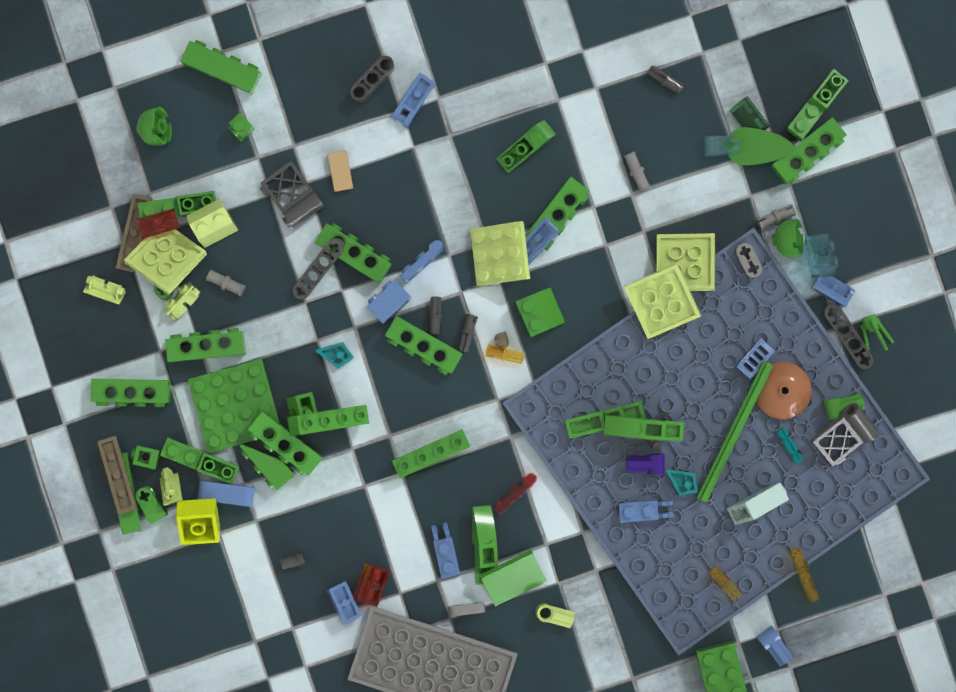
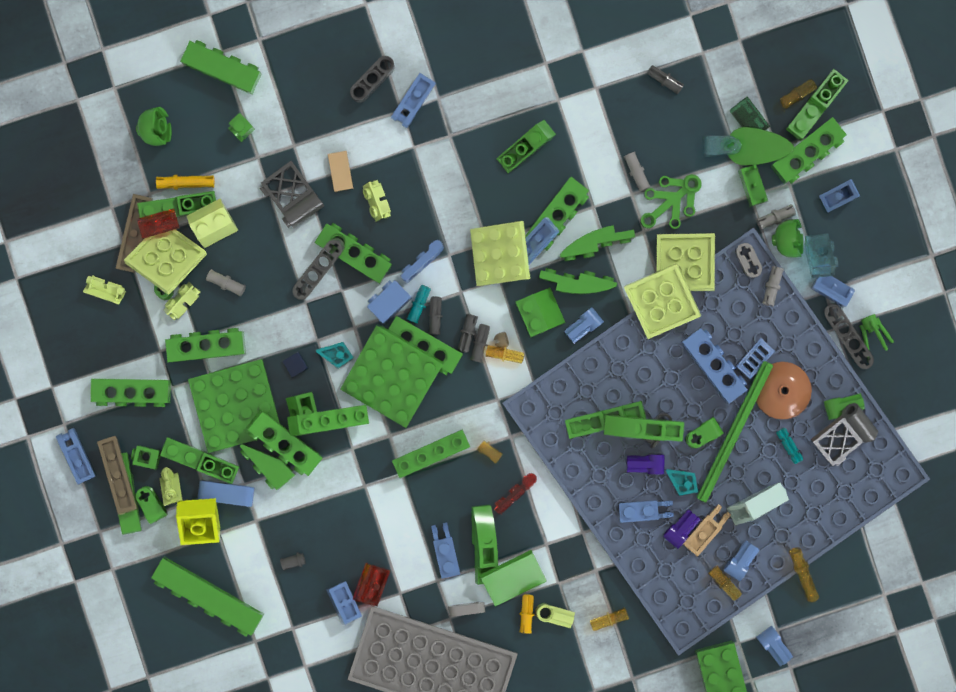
(76, 456): none -> medium blue plate
(185, 182): none -> yellow pin
(208, 596): none -> bright green brick
(295, 364): none -> dark blue slope
(378, 209): none -> yellowish green hinge
(392, 375): none -> bright green plate
(418, 304): none -> teal axle
(480, 343): none -> dark grey axle
(489, 451): none -> clear yellow pin
(526, 613): none -> yellow axle
(586, 282): none -> bright green slope
(587, 323): none -> medium blue piece
(588, 244): none -> bright green slope
(609, 619): none -> clear yellow axle
(673, 199): none -> bright green plant
(678, 532): none -> dark purple piece
(692, 345): none -> medium blue brick
(705, 531): none -> tan hinge
(706, 431): none -> bright green piece
(738, 565): none -> medium blue piece
(753, 185): none -> bright green hinge
(772, 286): none -> light grey pin
(798, 93): none -> clear yellow axle
(839, 195): none -> medium blue slope

